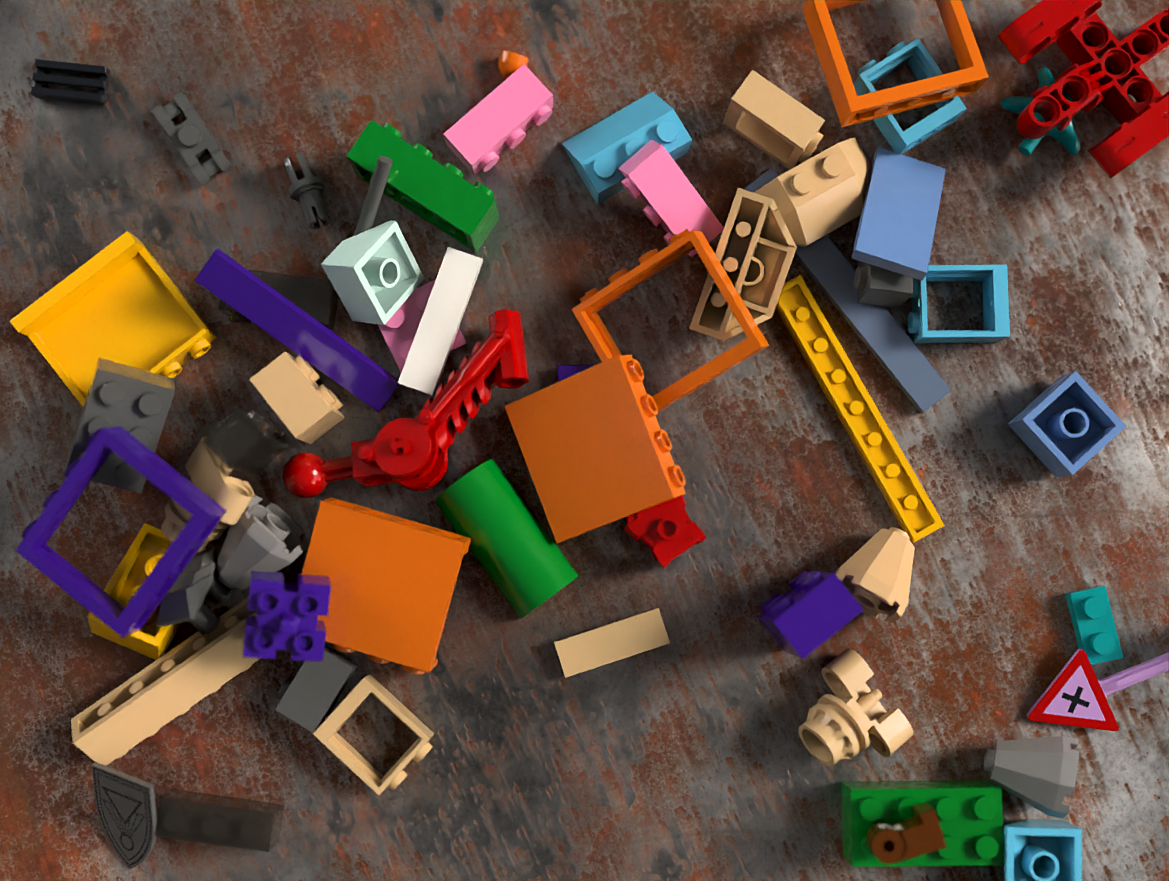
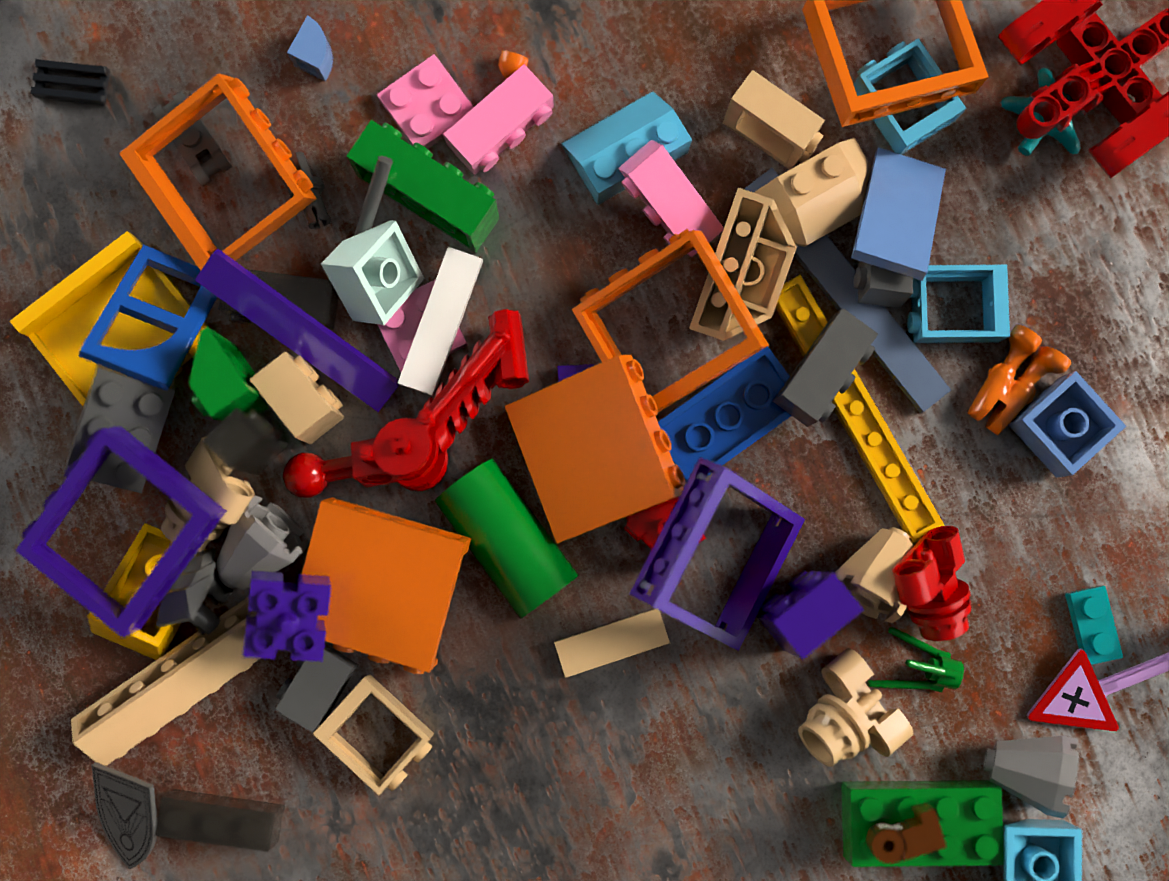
(158, 363): none -> blue window
(168, 200): none -> orange window
(222, 378): none -> green slope
(311, 50): none -> medium blue brick
(425, 102): none -> bright pink plate
(682, 536): none -> dark purple window
(727, 413): none -> blue plate
(826, 368): none -> dark grey brick
(930, 586): none -> red beam
(941, 670): none -> green plant
(1016, 393): none -> orange piece

